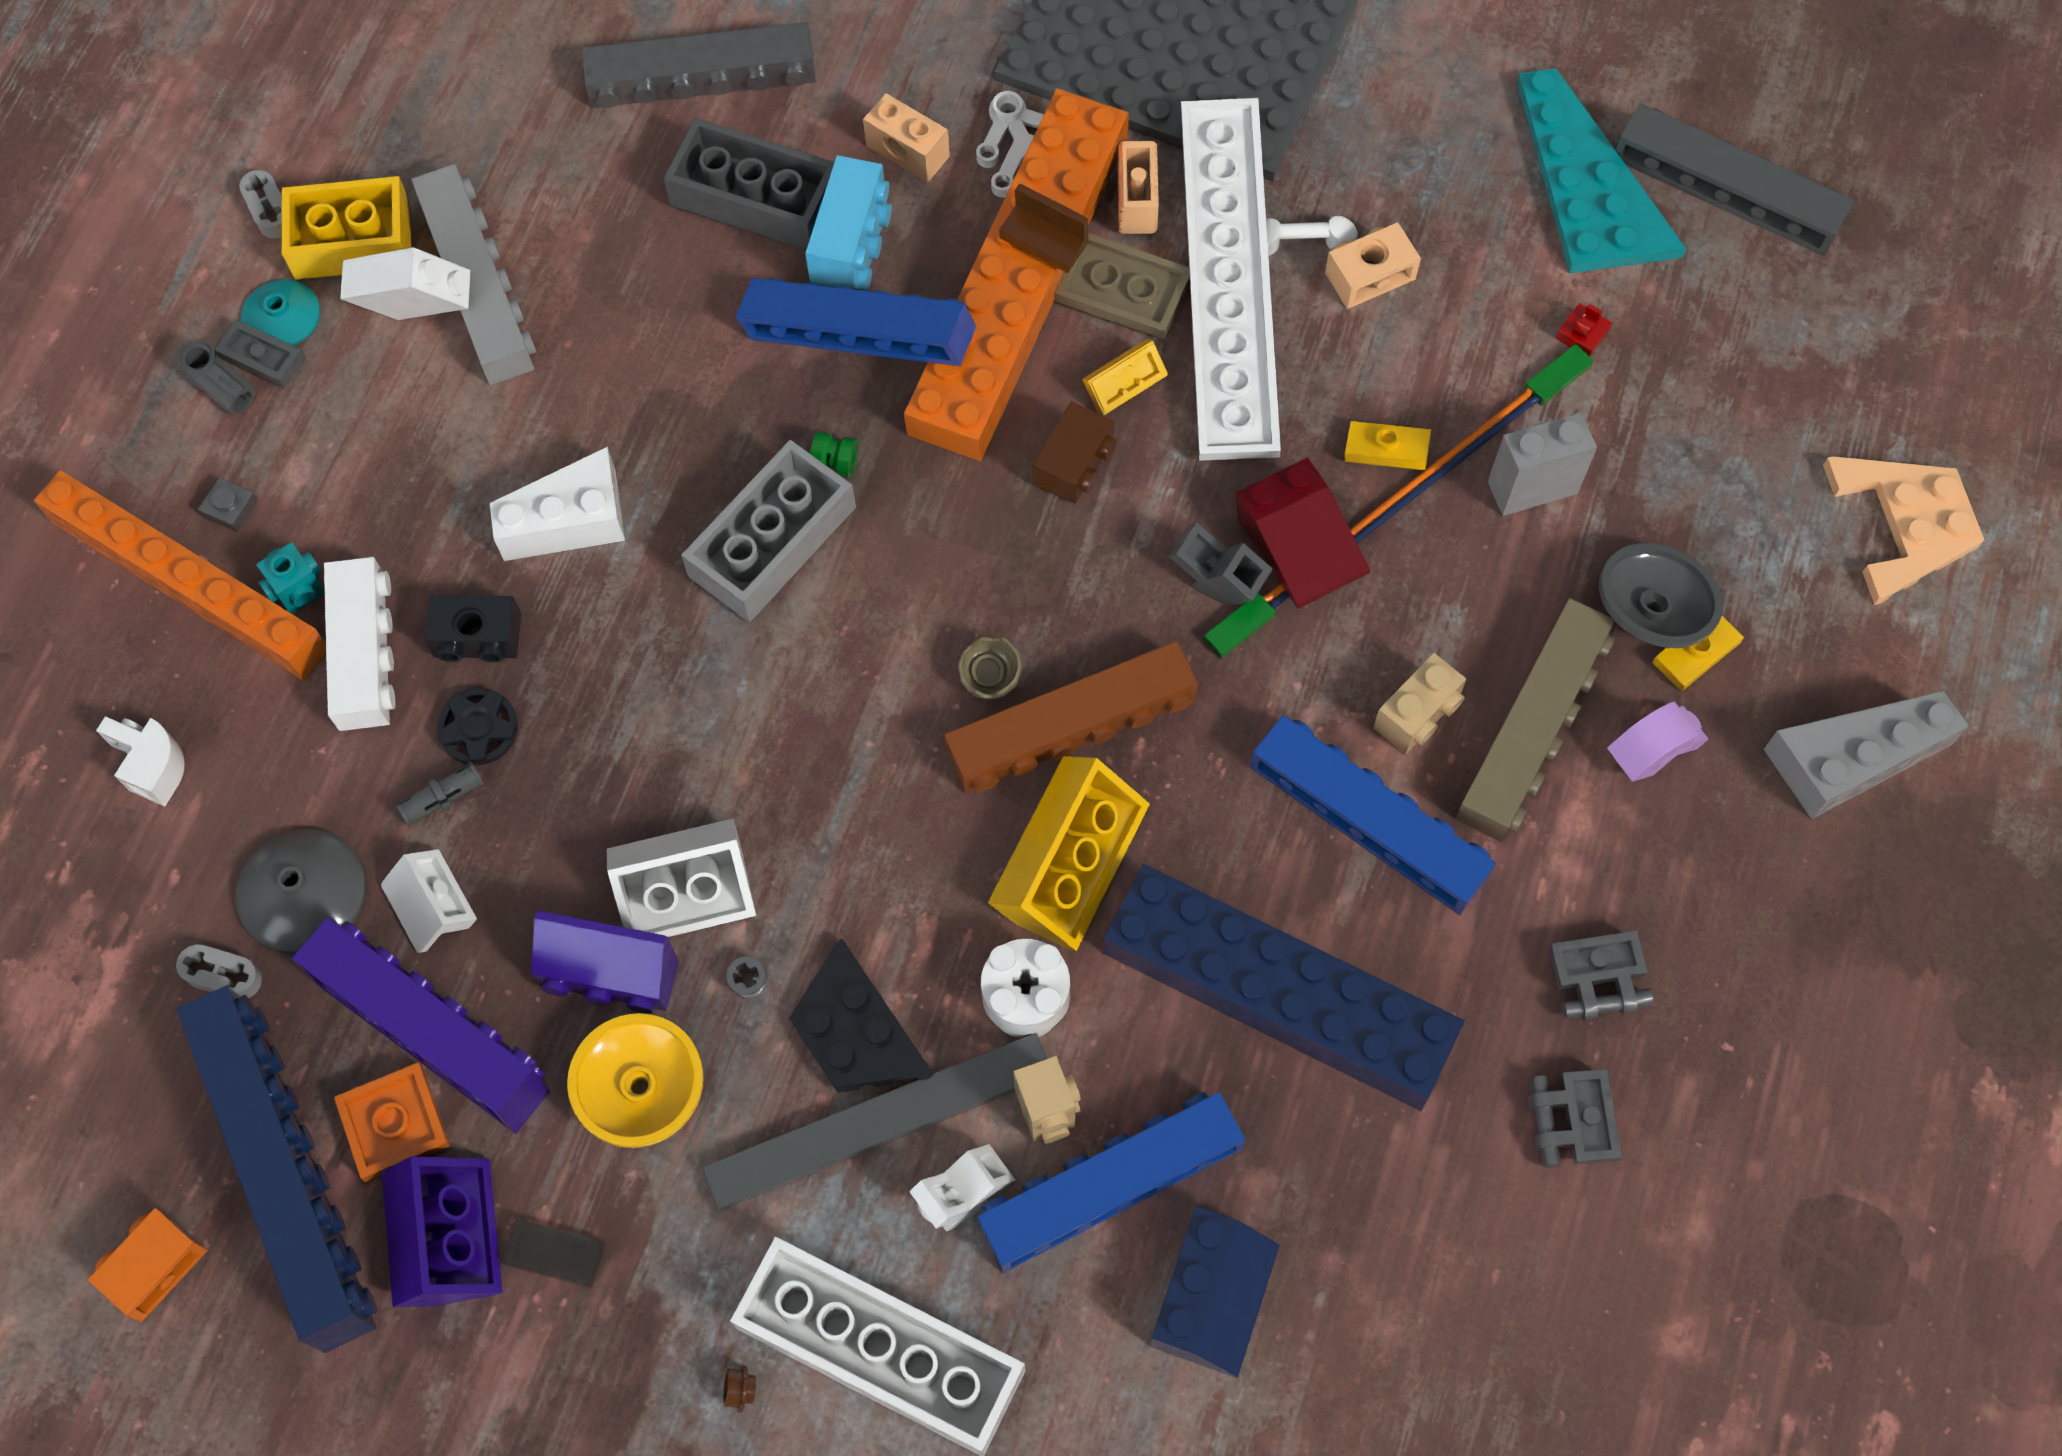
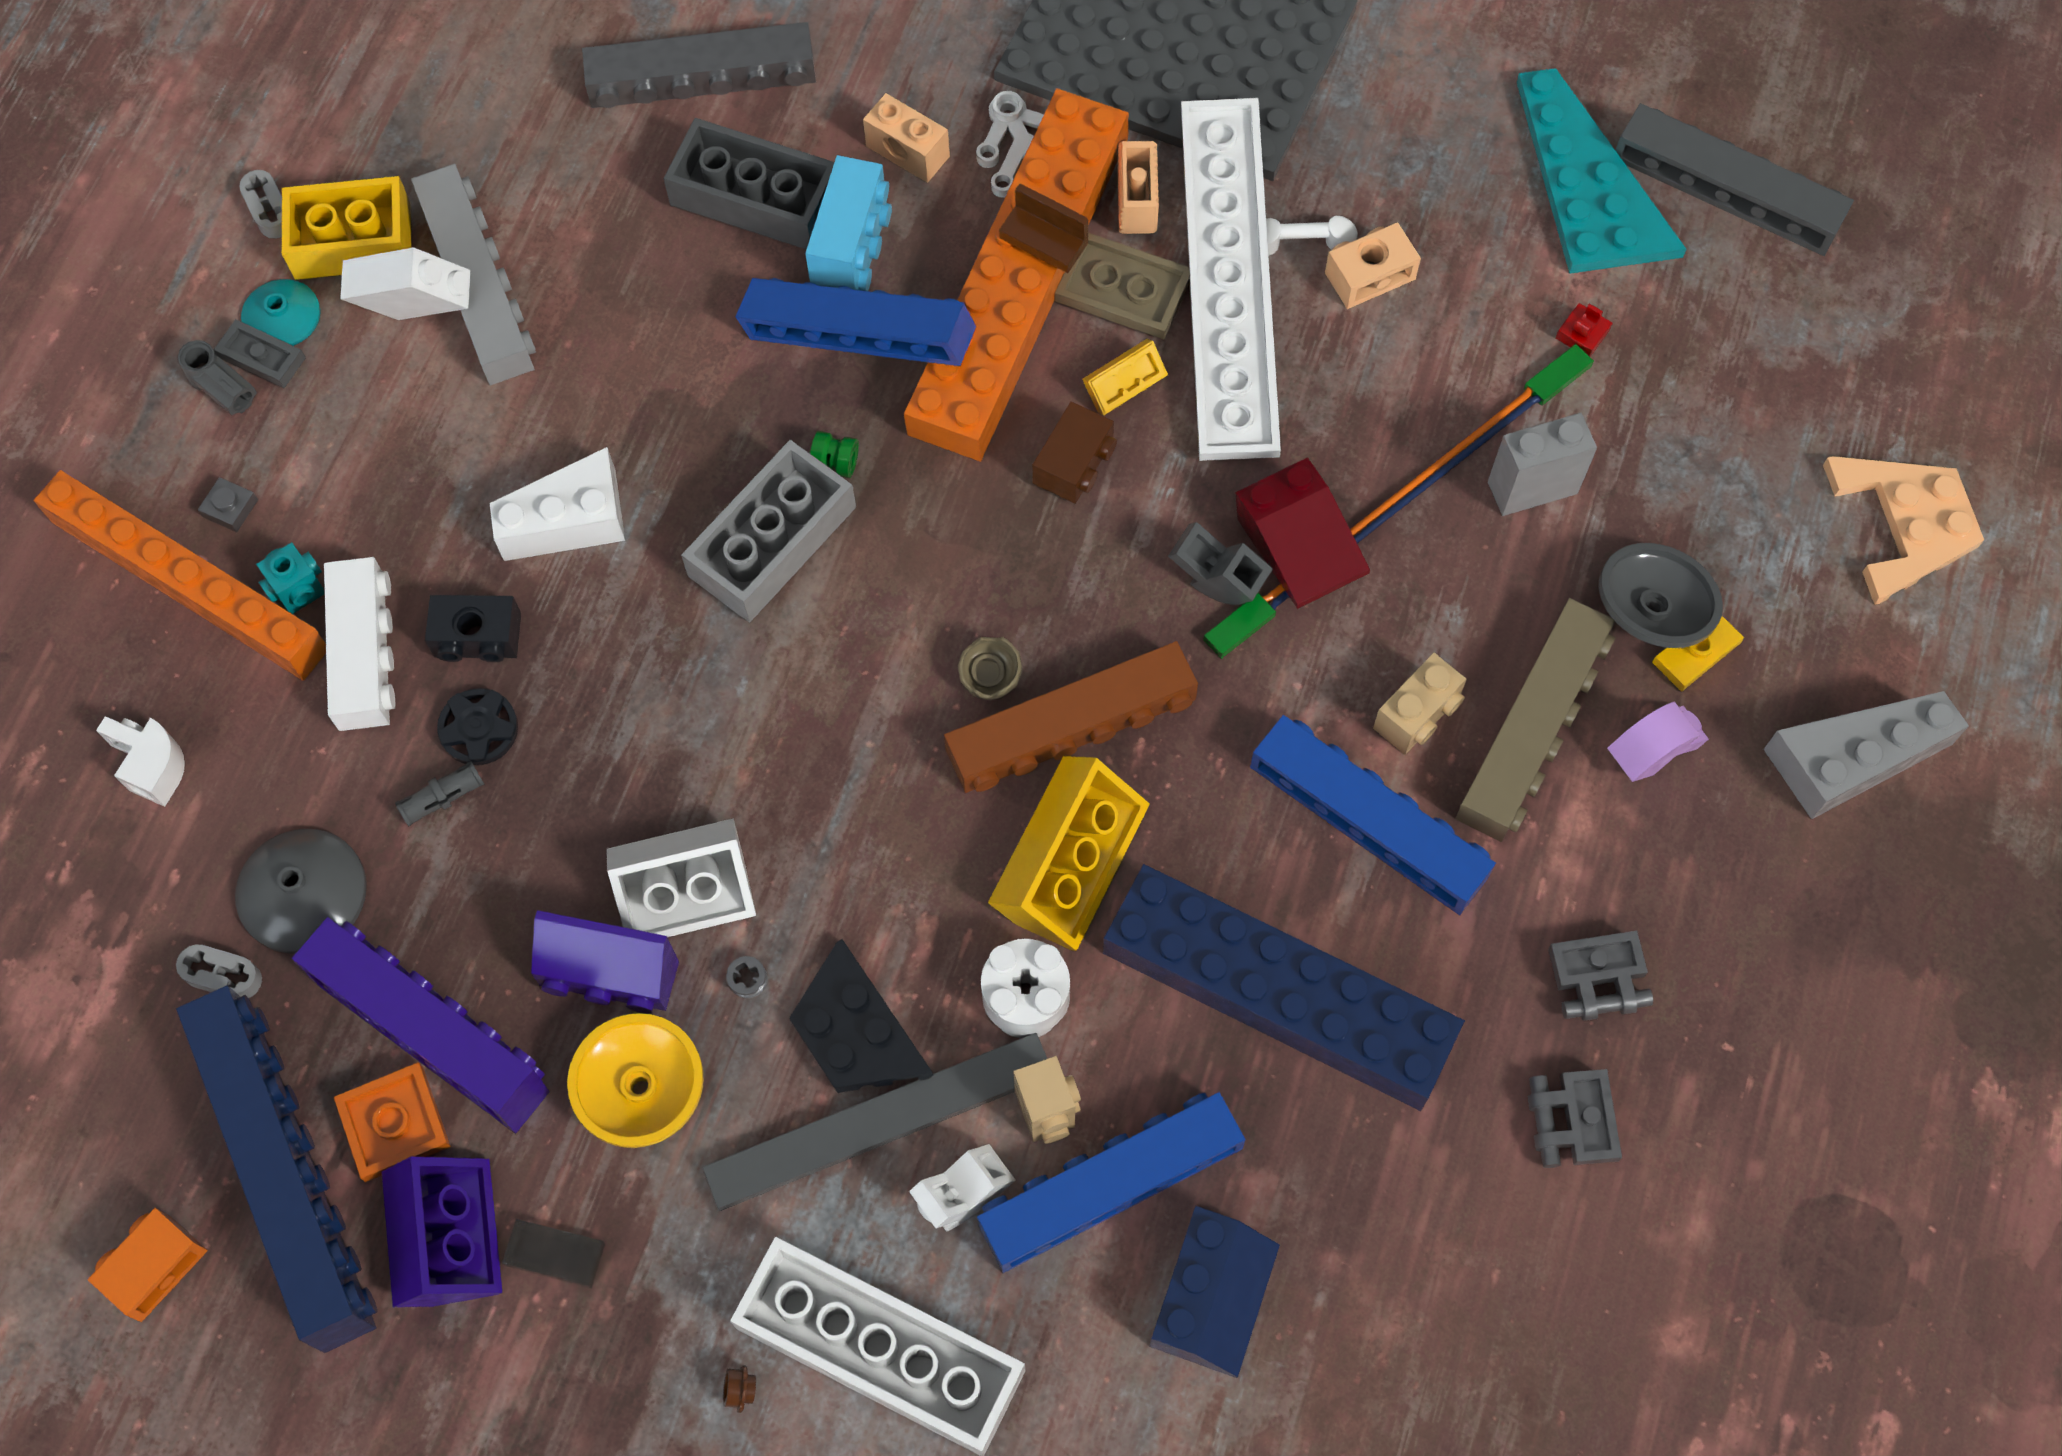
(427, 898): white panel -> none
(1387, 445): yellow plate -> none

